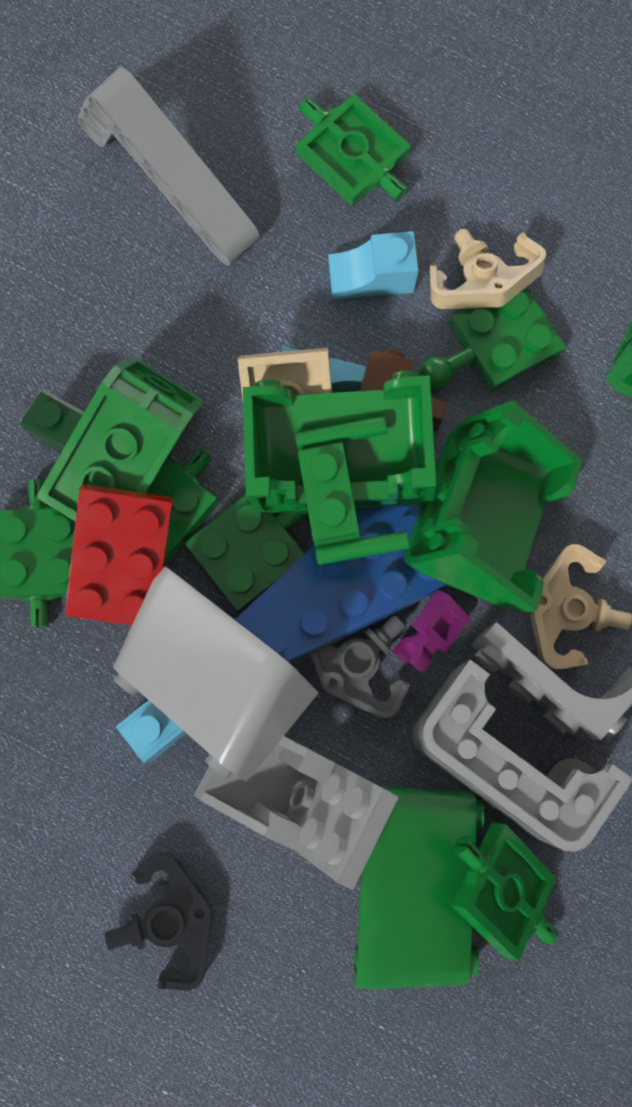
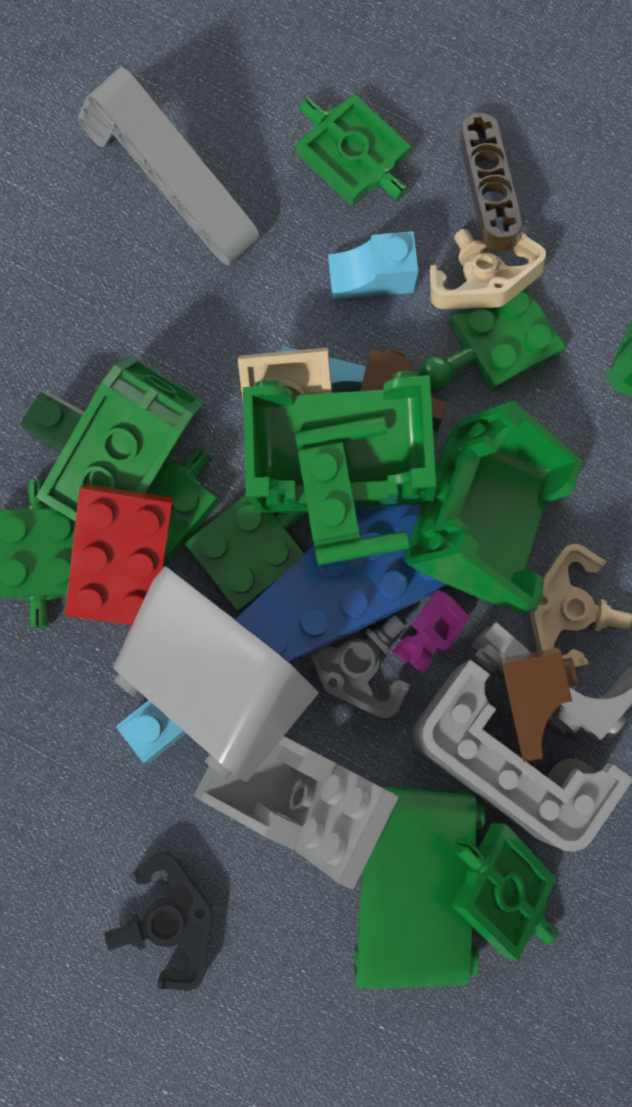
(490, 180): none -> dark brown beam
(536, 687): none -> reddish brown arch

